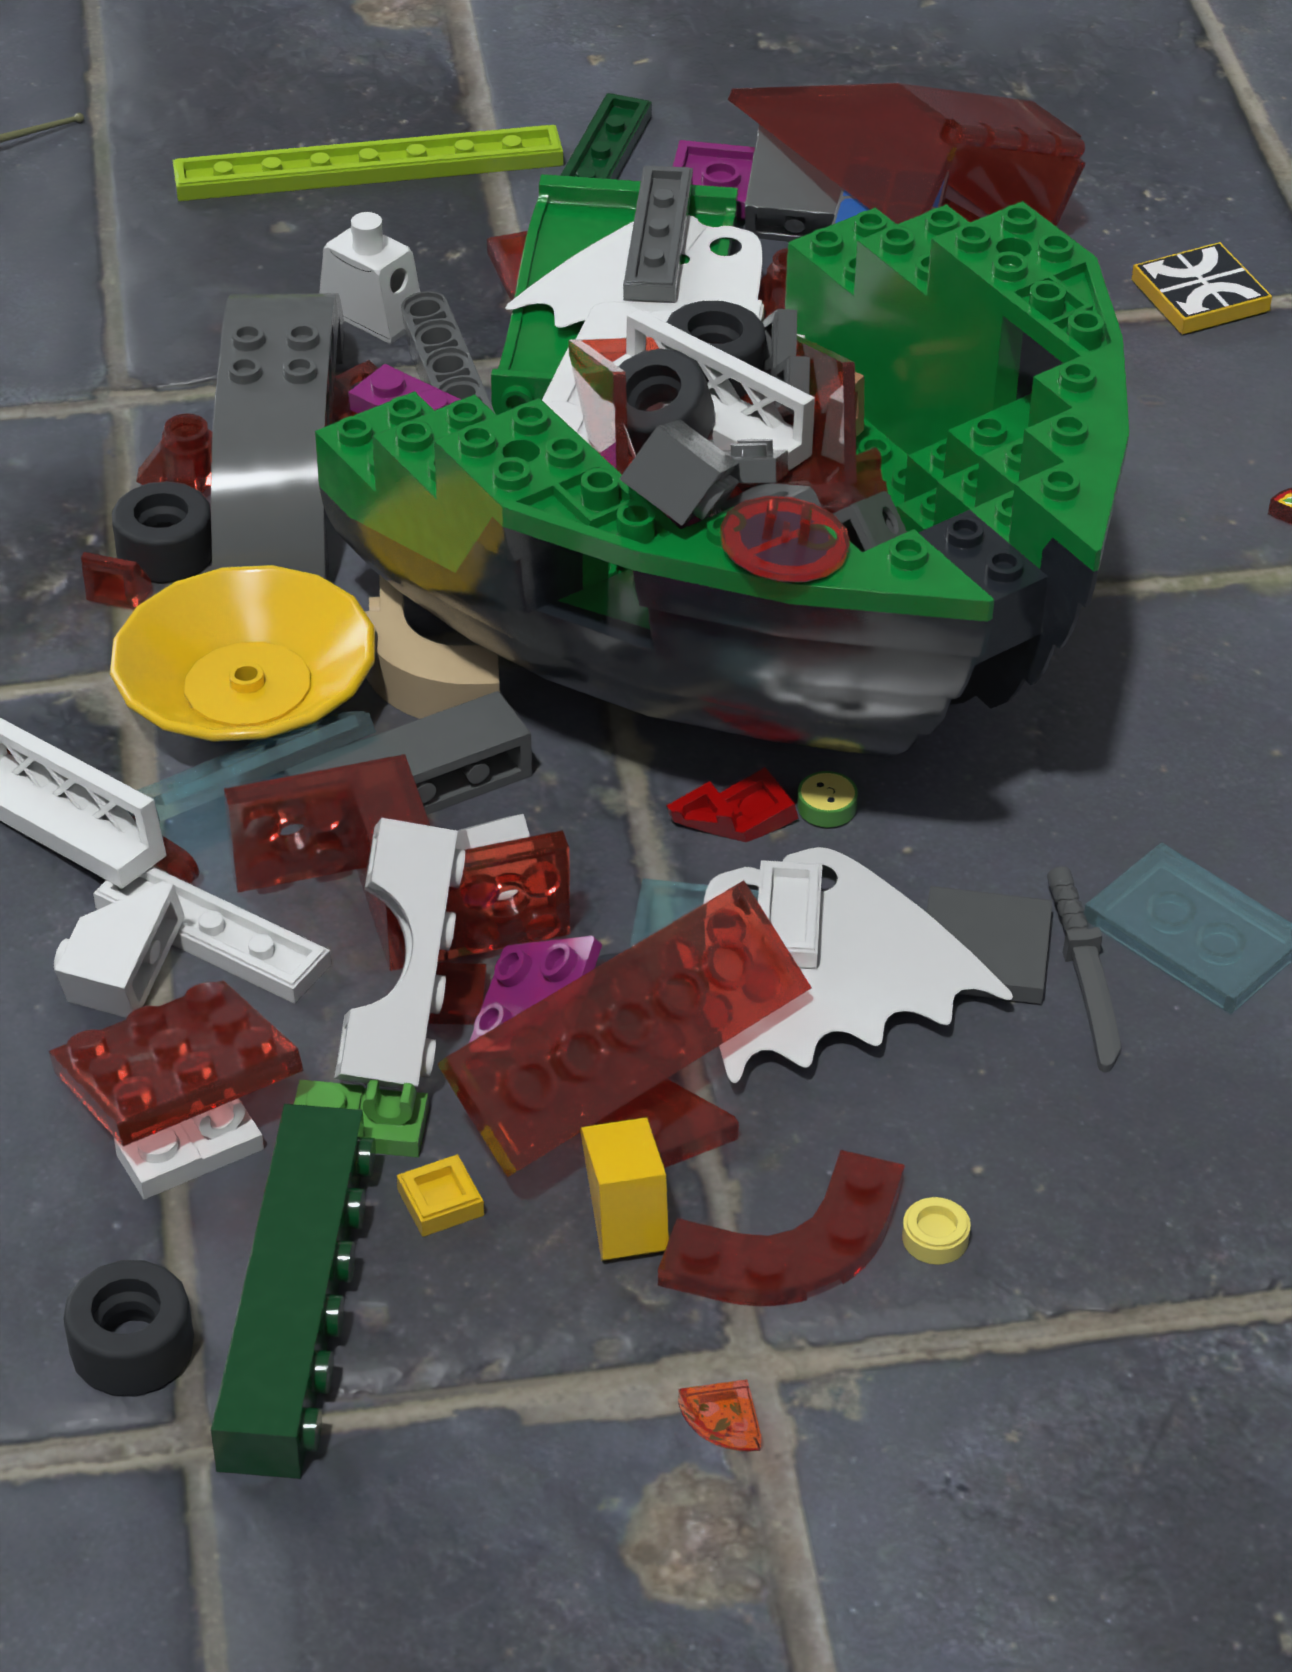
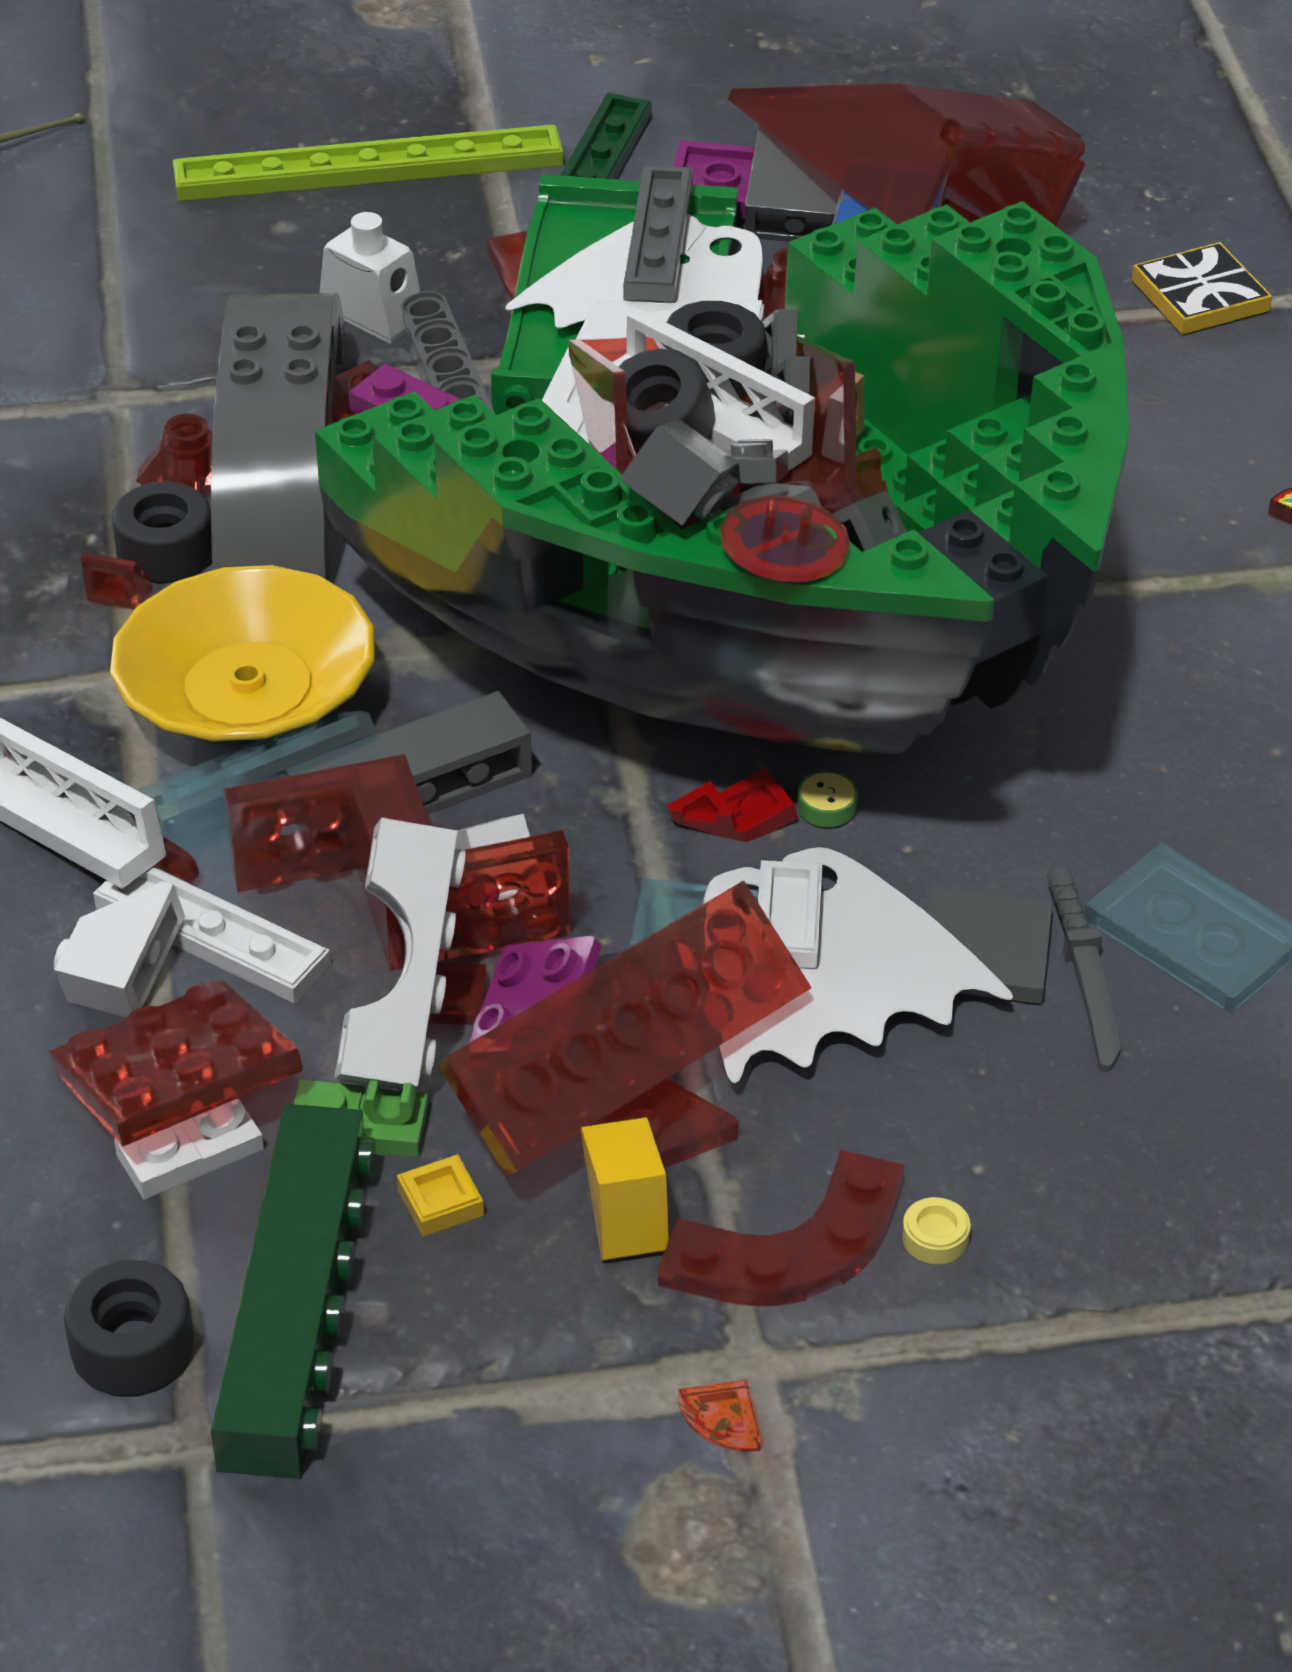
(420, 673): tan arch -> none

